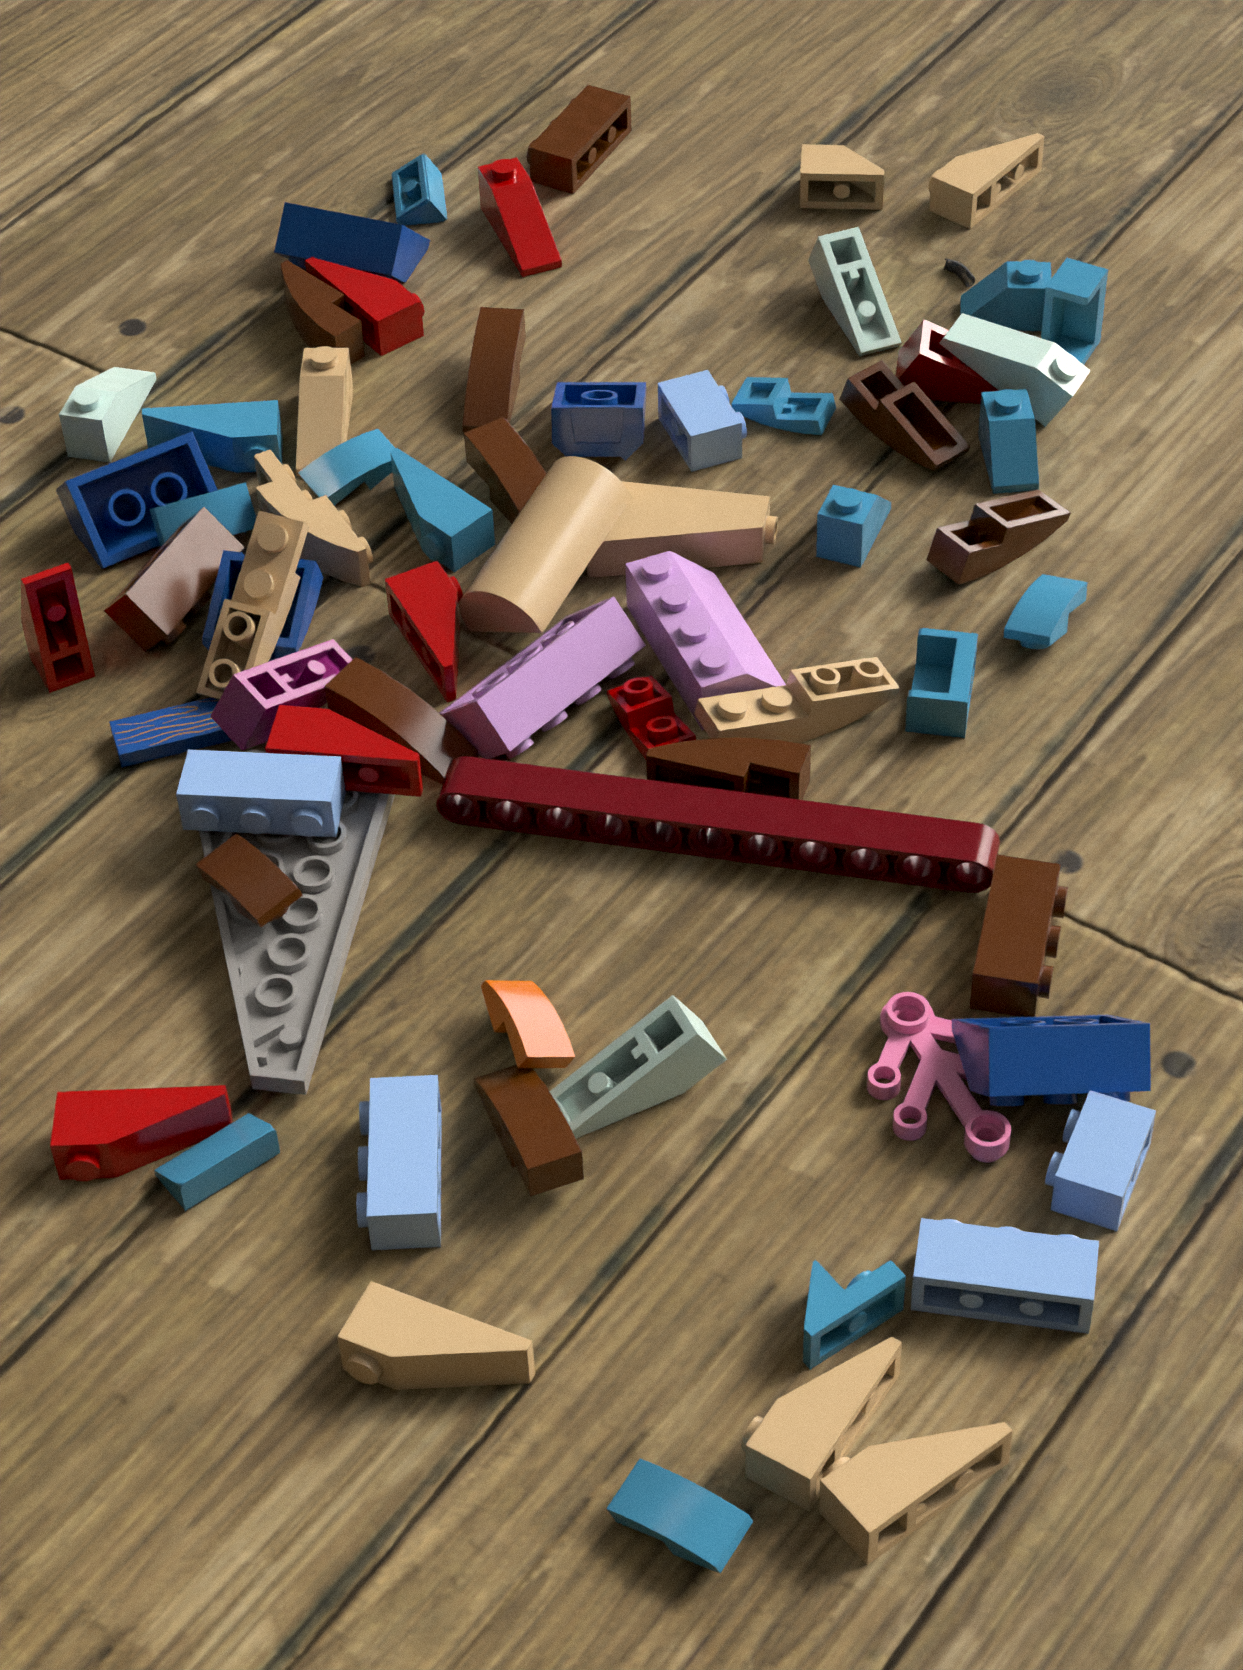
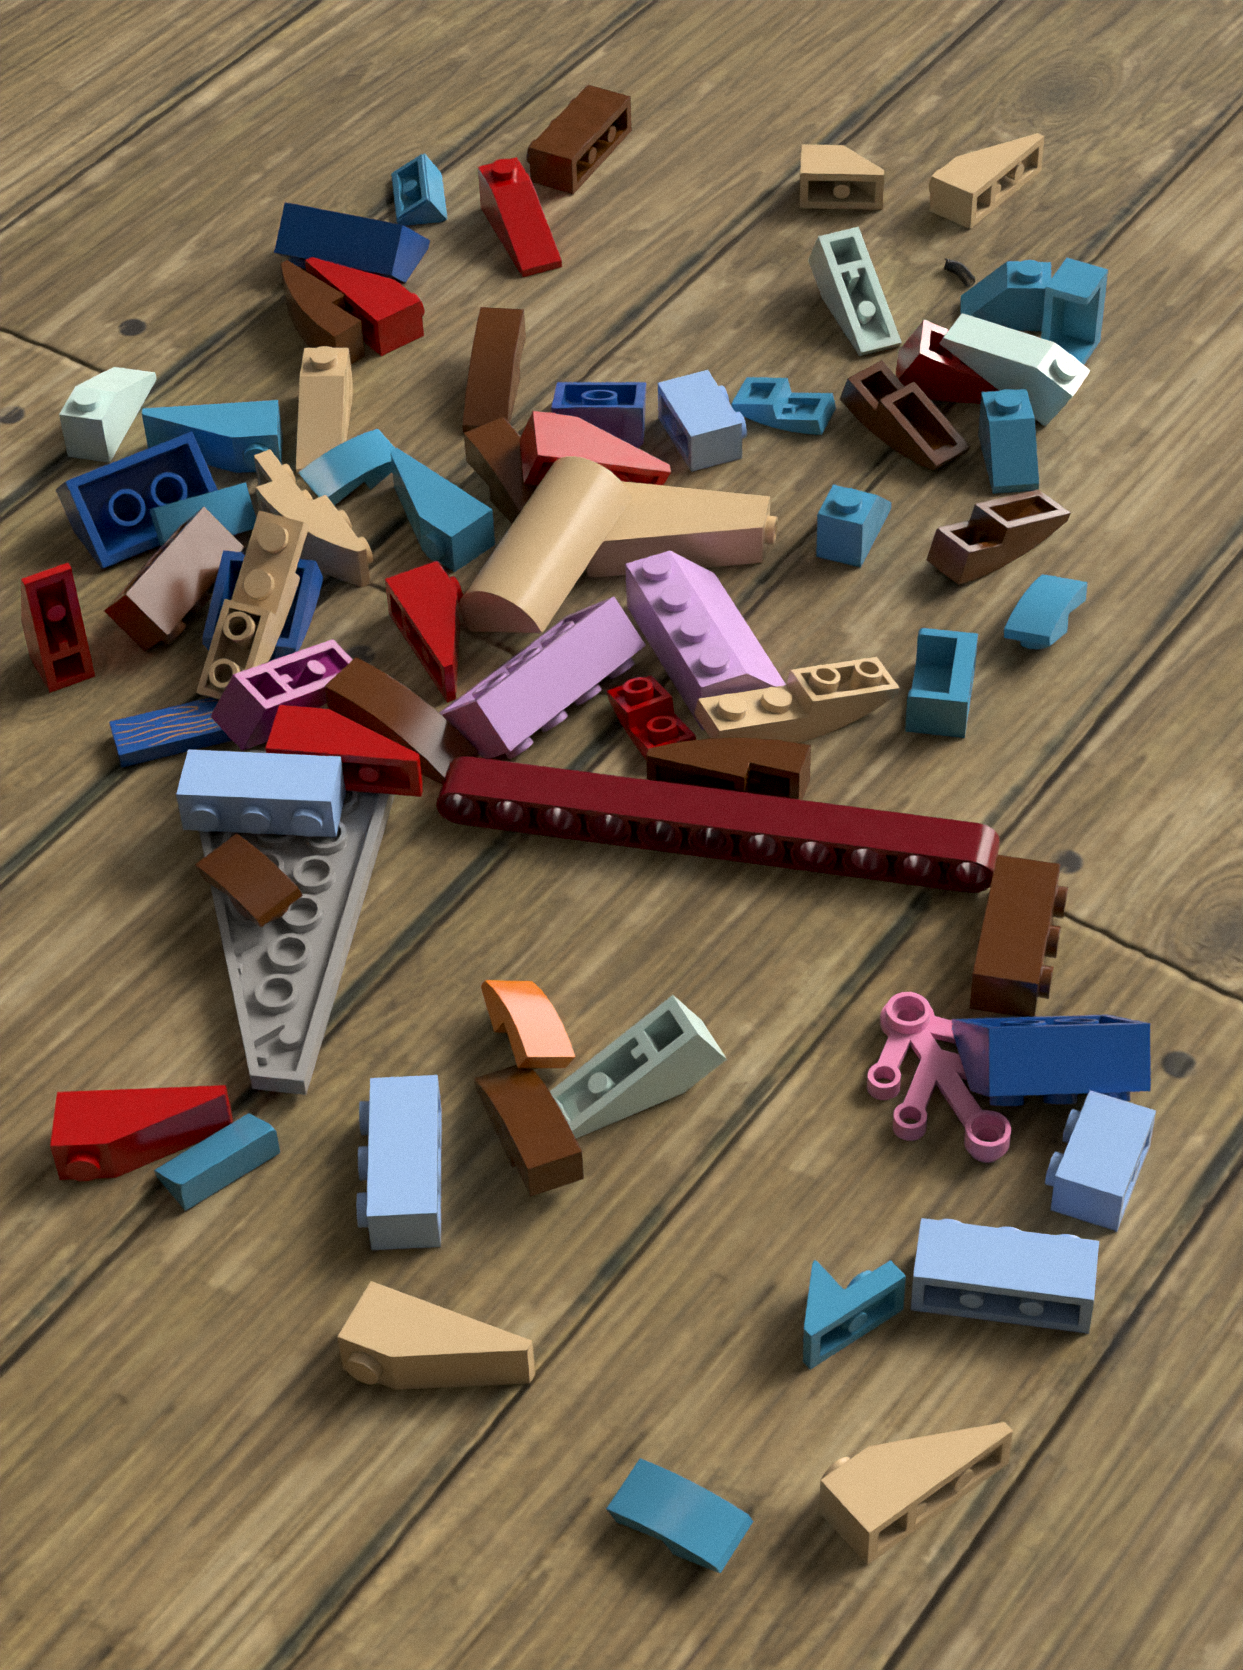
(556, 436): none -> slope
(818, 1424): tan slope -> none

